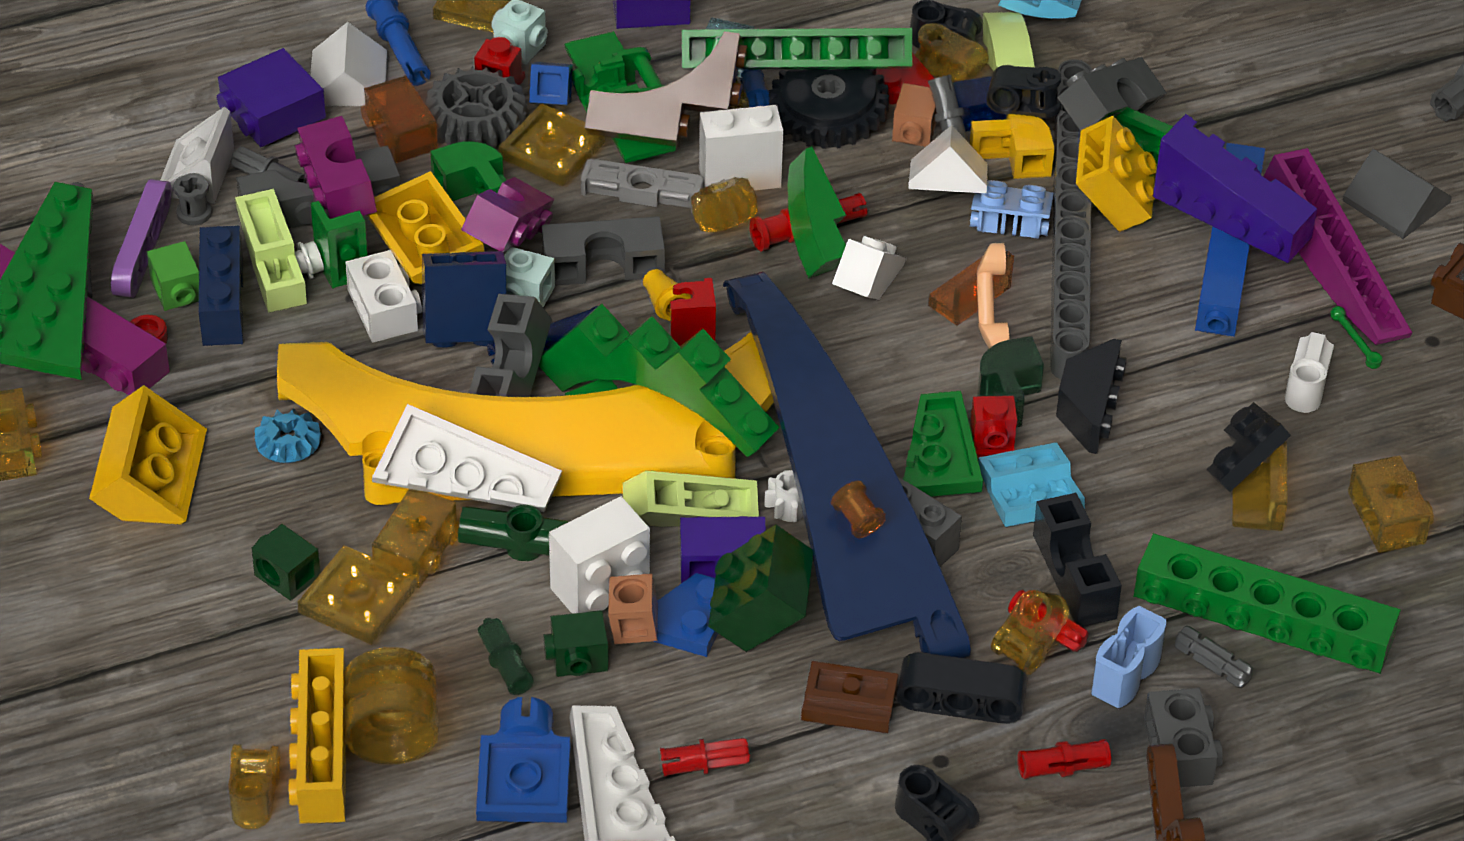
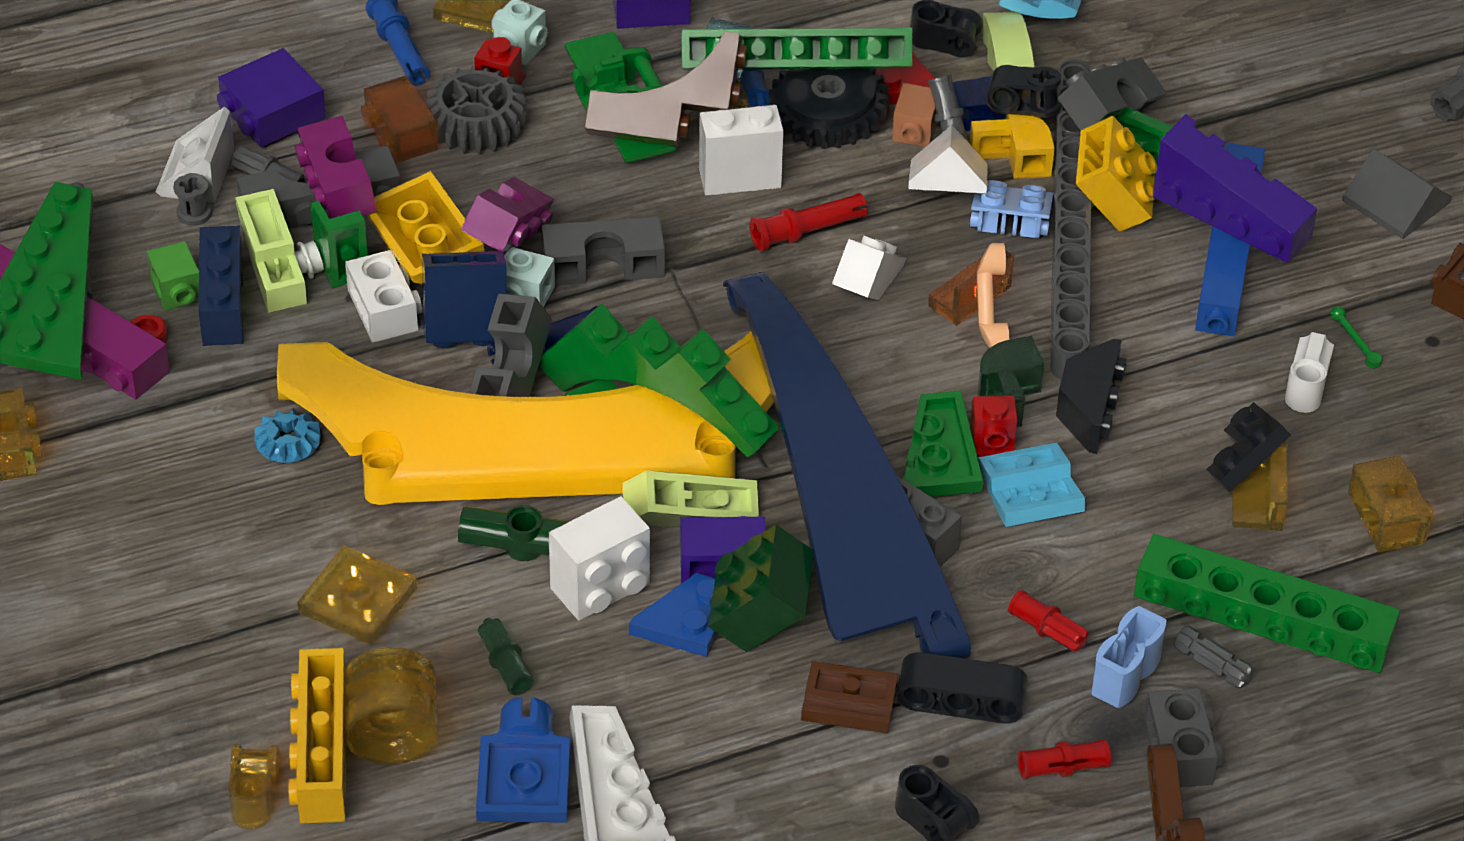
(140, 238): medium lavender beam -> none
(148, 460): yellow slope -> none
(285, 561): dark green brick -> none
(347, 65): white slope -> none
(417, 534): clear yellow brick -> none
(455, 462): white wing -> none
(467, 168): green brick -> none
(550, 145): clear yellow plate -> none
(551, 83): blue brick -> none
(577, 643): dark green brick -> none
(617, 180): light grey piece -> none
(633, 608): nougat brick -> none
(661, 292): yellow cone -> none
(693, 314): red hinge -> none
(705, 756): red axle -> none
(724, 204): clear yellow gear -> none
(784, 497): white gear -> none
(814, 215): green slope -> none
(858, 509): clear orange bush -> none
(950, 54): clear yellow piece -> none
(1024, 635): clear yellow piece -> none
(1083, 580): black arch -> none
(1337, 253): magenta slope -> none

